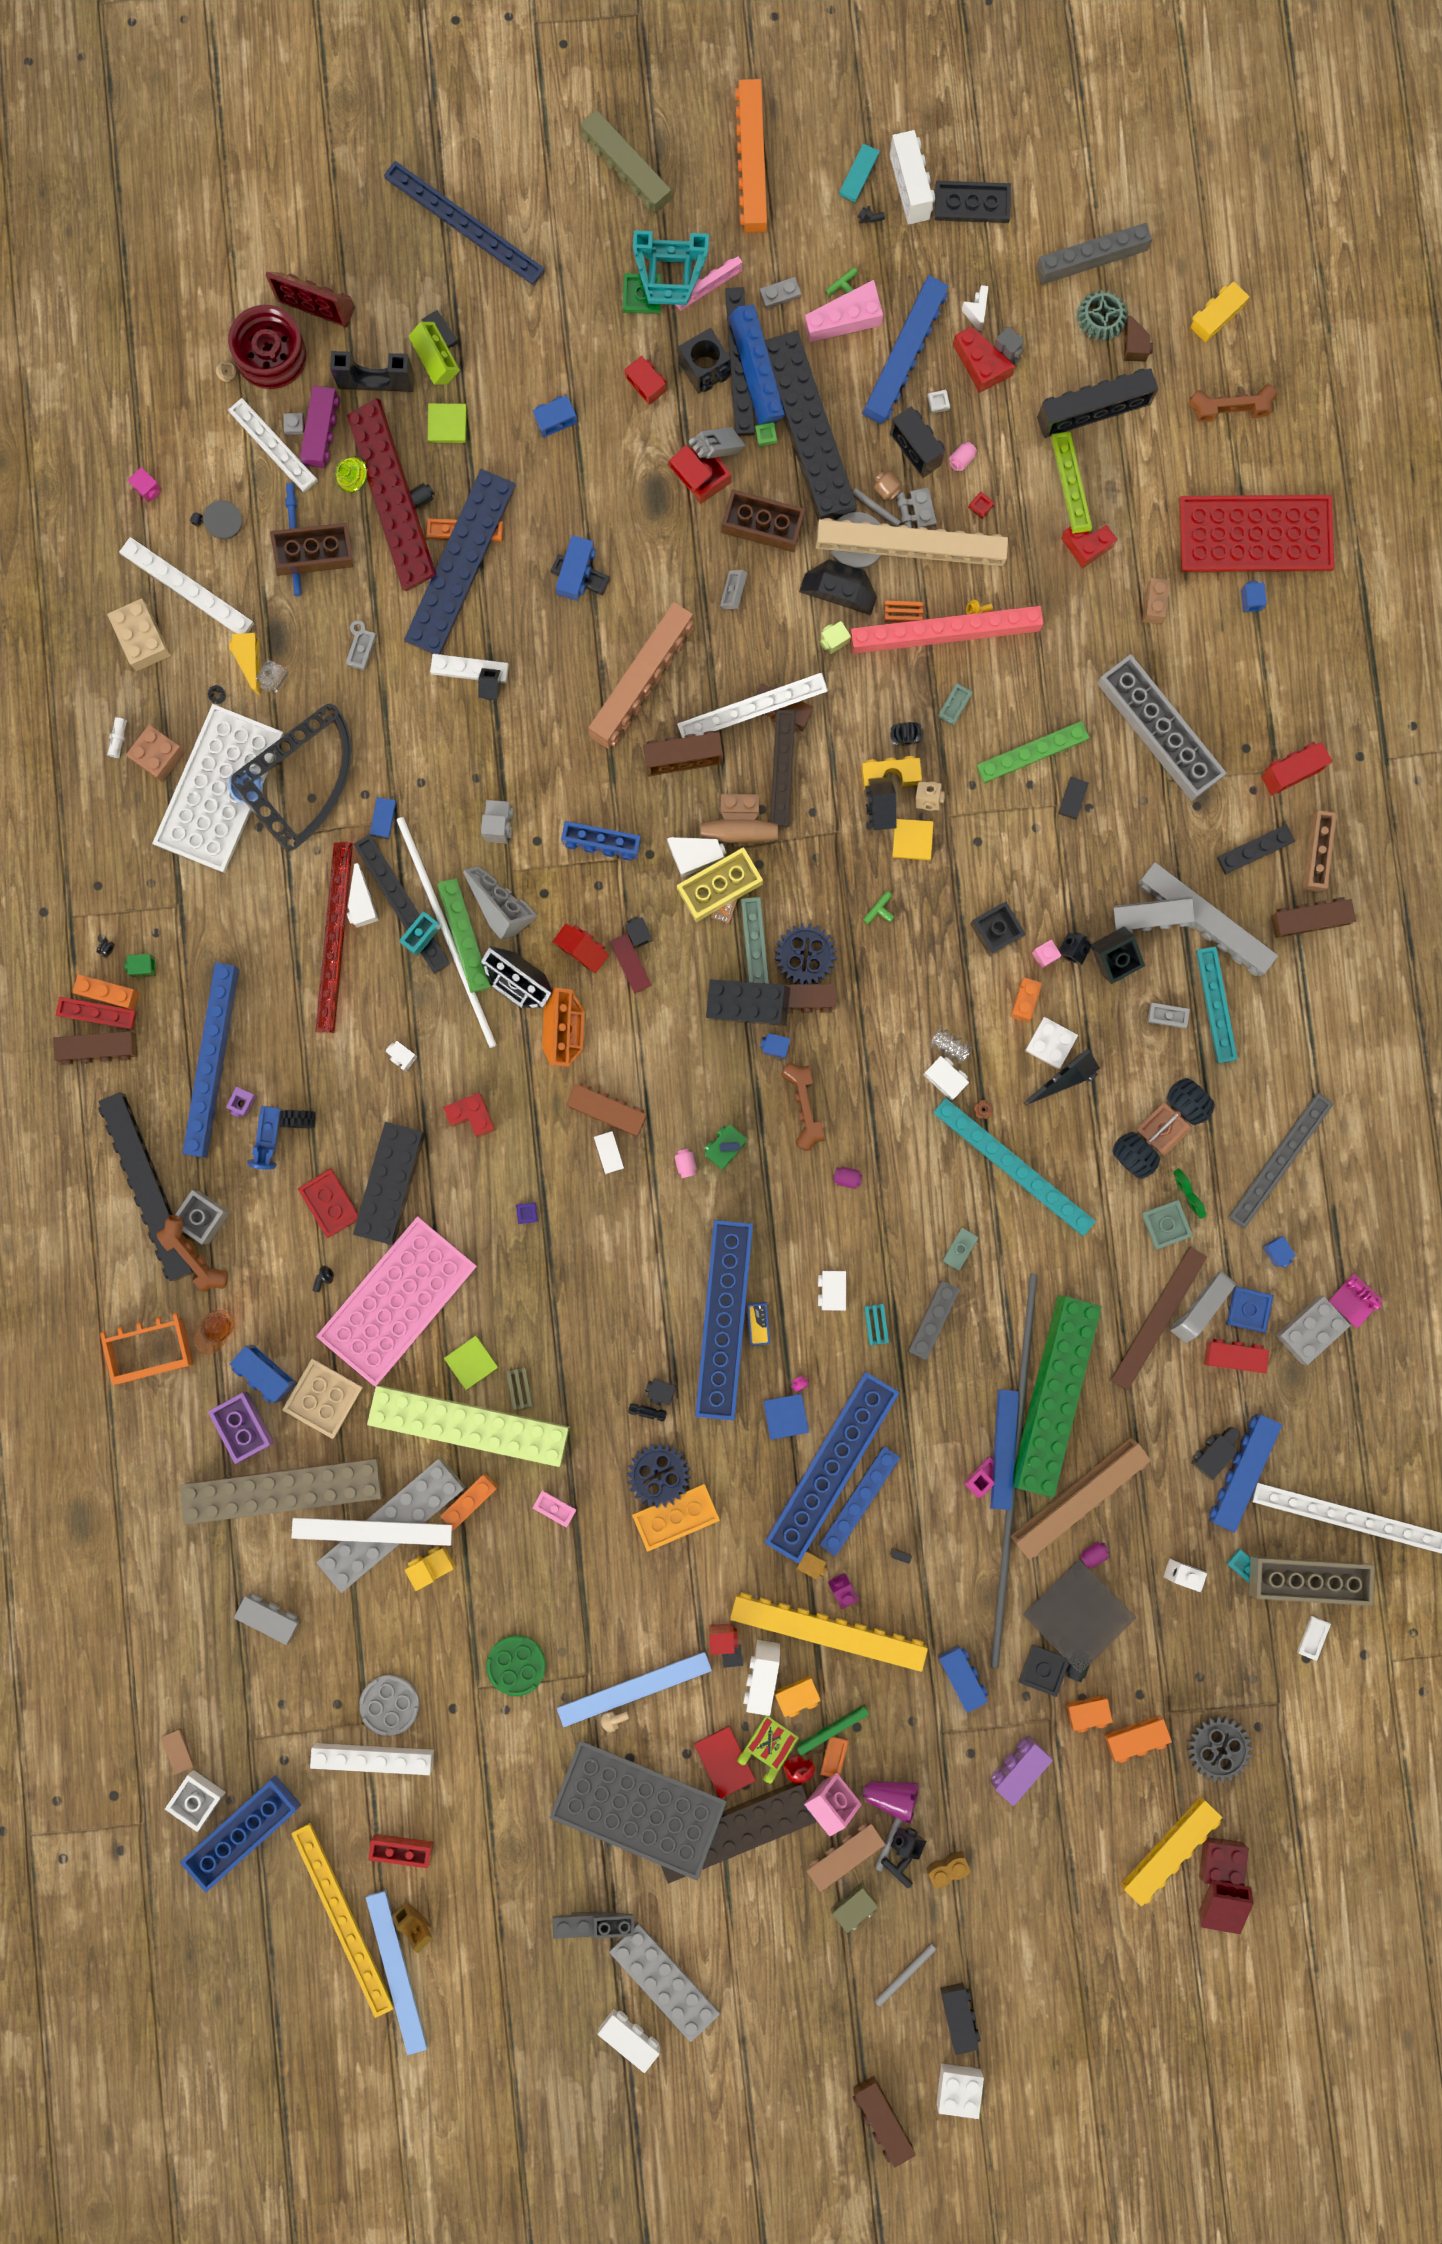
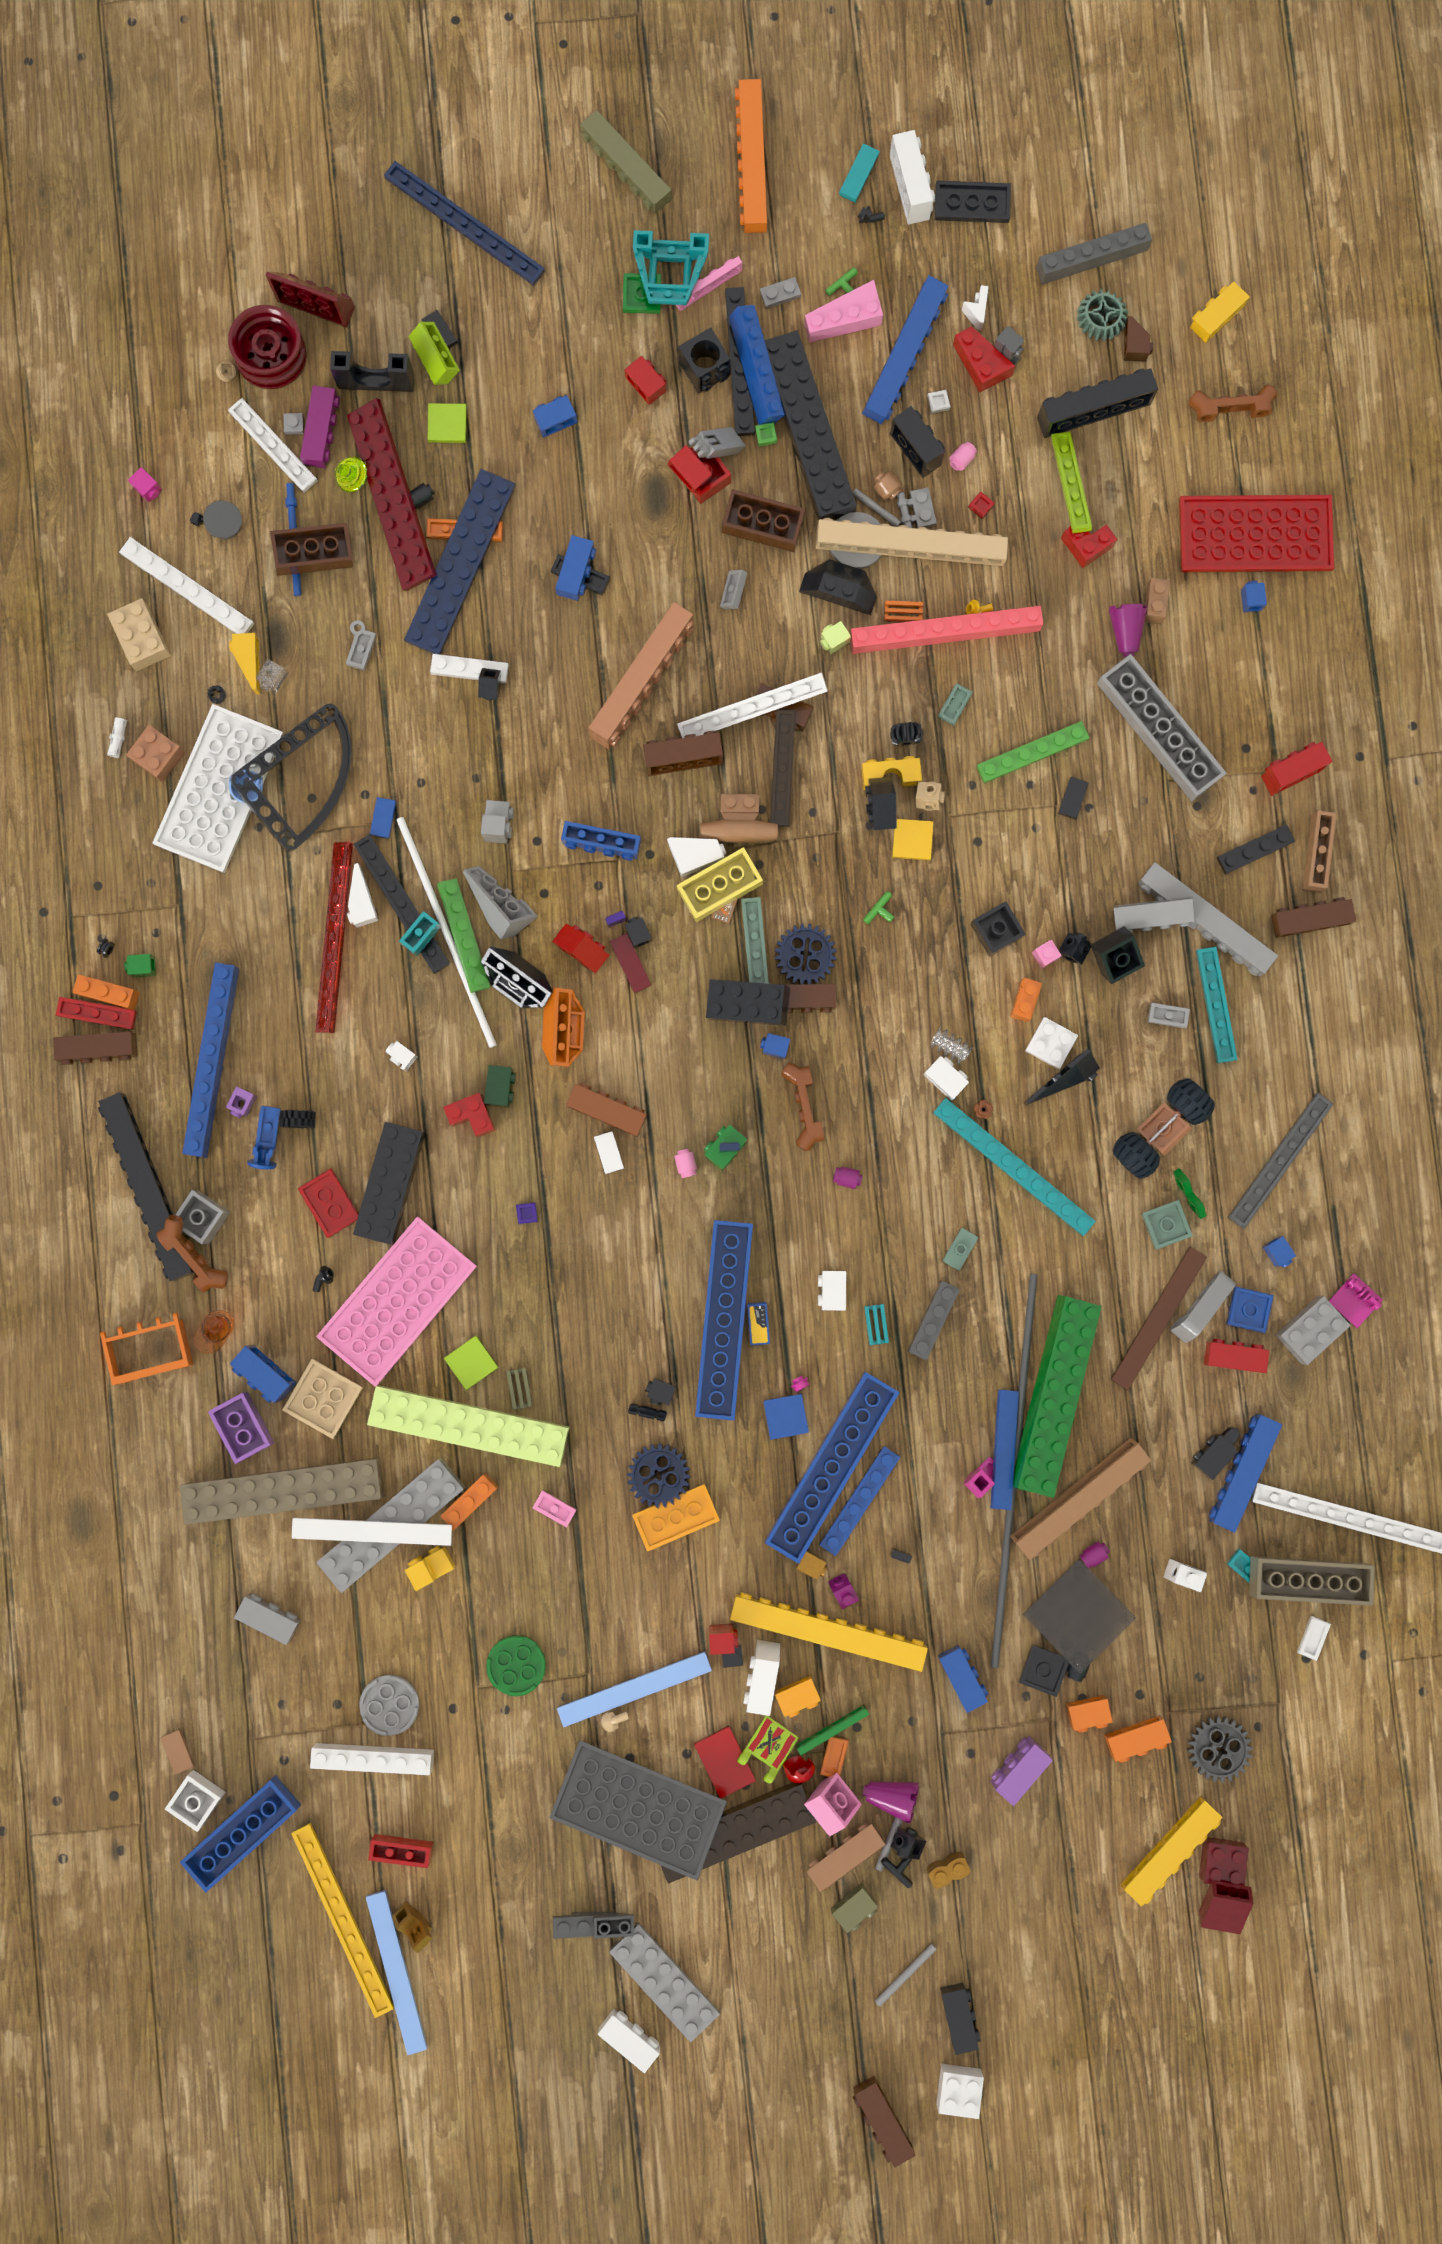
(499, 1086): none -> dark green brick
(615, 919): none -> dark purple tile
(1128, 626): none -> magenta cone

